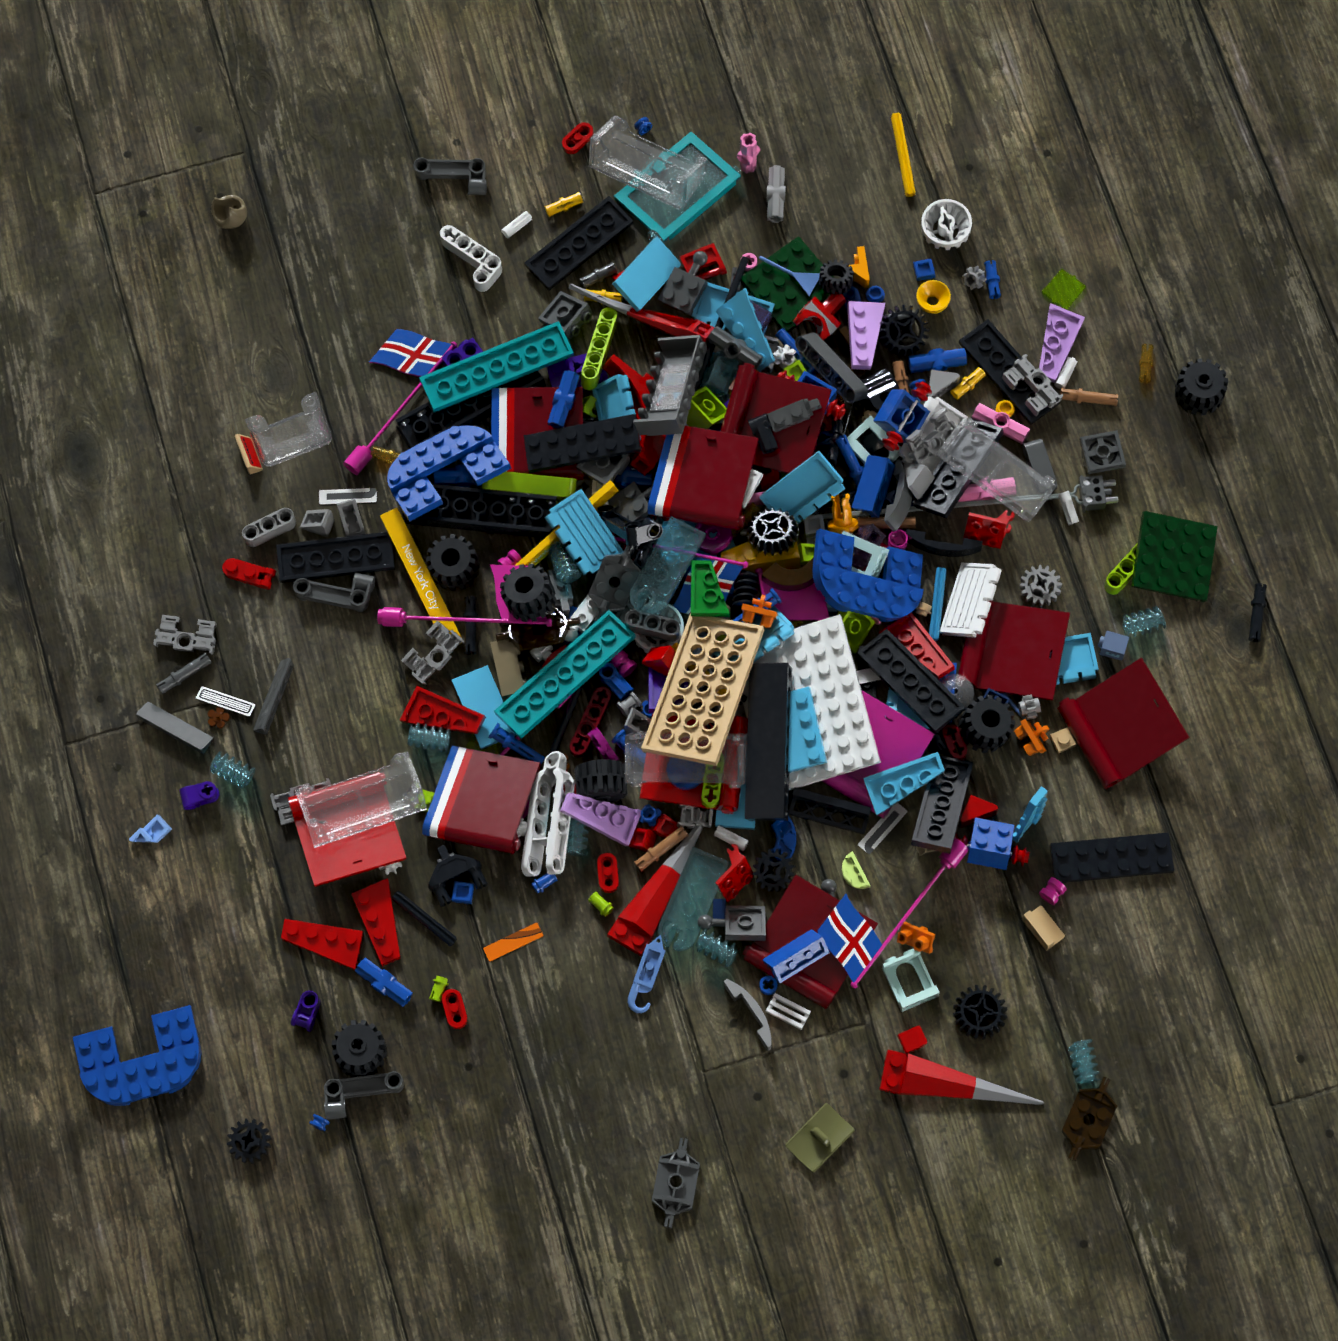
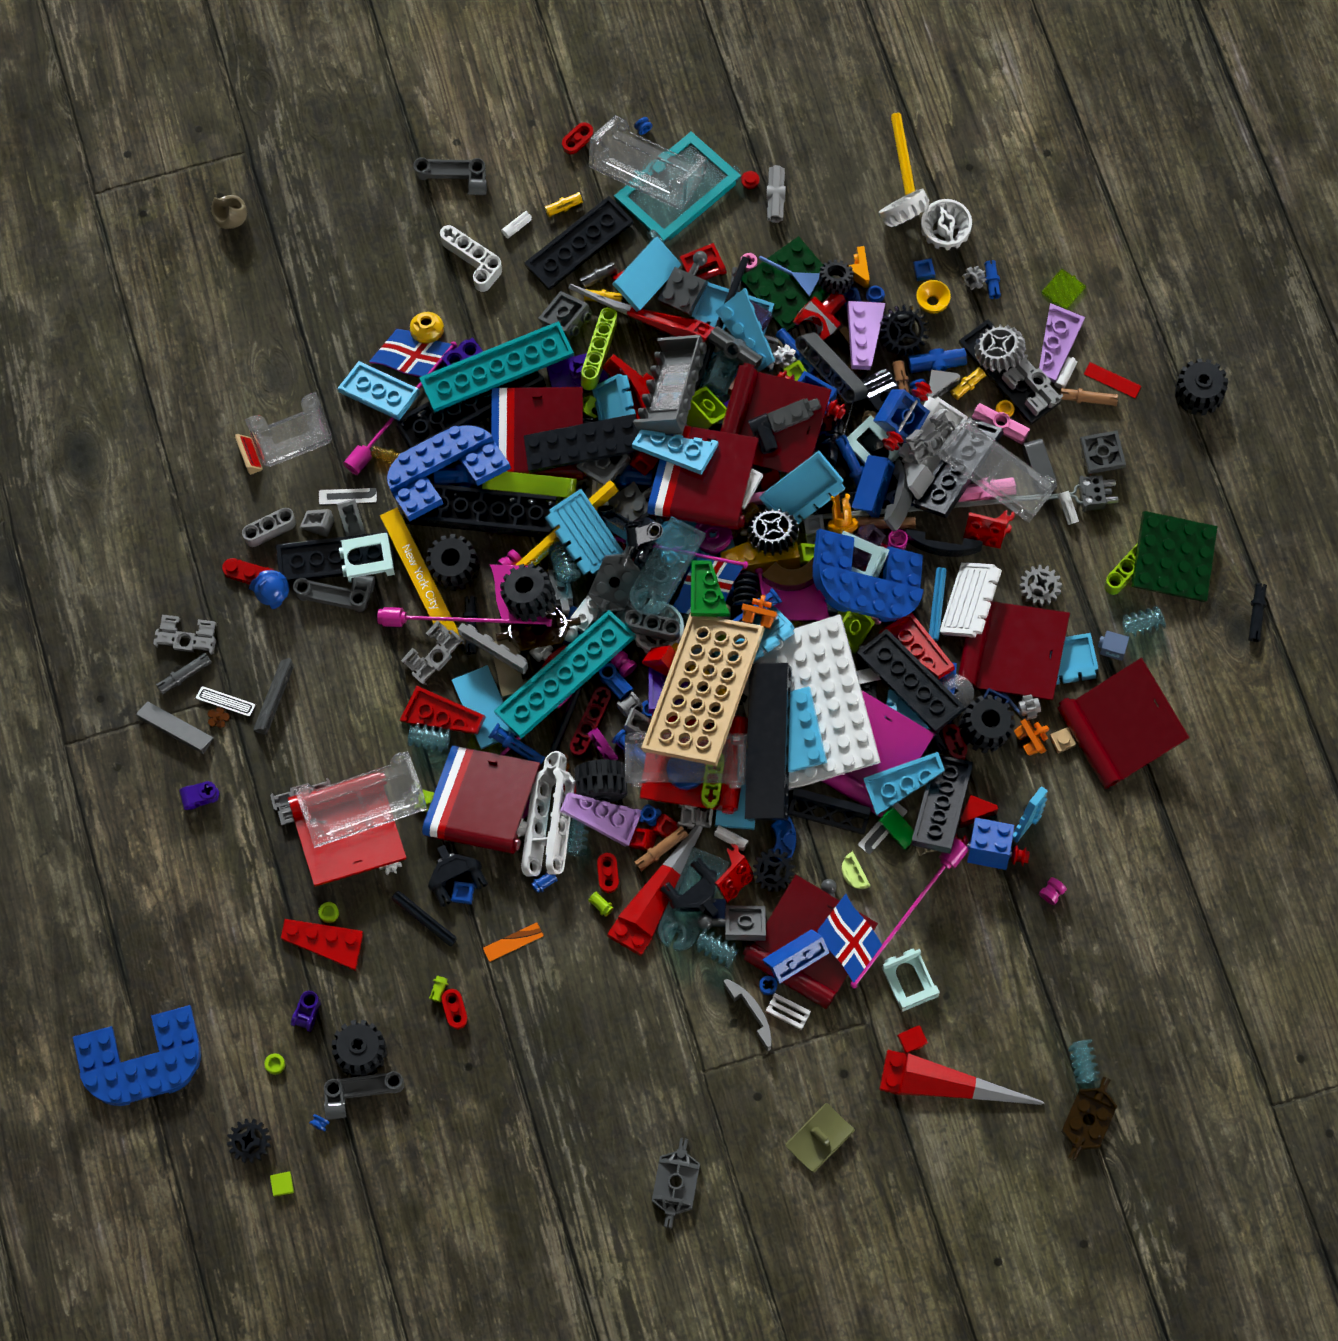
(152, 832): light blue slope -> none
(231, 771): clear light blue piece -> none
(270, 588): none -> blue helmet
(274, 1064): none -> lime tile
(282, 1184): none -> lime tile
(328, 912): none -> lime tile
(351, 571): none -> light aqua panel
(378, 917): red wing -> none
(379, 390): none -> medium azure tile
(384, 982): blue piece -> none
(427, 333): none -> yellow piece
(487, 644): none -> light grey plate
(563, 399): blue piece -> none
(646, 973): medium blue plate -> none
(683, 452): none -> medium azure wing
(698, 897): none -> black connector
(748, 152): bright pink piece -> none
(750, 179): none -> red plate
(897, 827): none -> green tile
(905, 208): none -> white gear
(916, 937): orange hips -> none
(923, 609): tan plate -> none
(989, 1013): black gear -> none
(1000, 348): none -> light grey gear
(1043, 927): tan panel -> none
(1112, 380): none -> red sticker
(1112, 857): black plate -> none
(1146, 363): clear yellow pin -> none

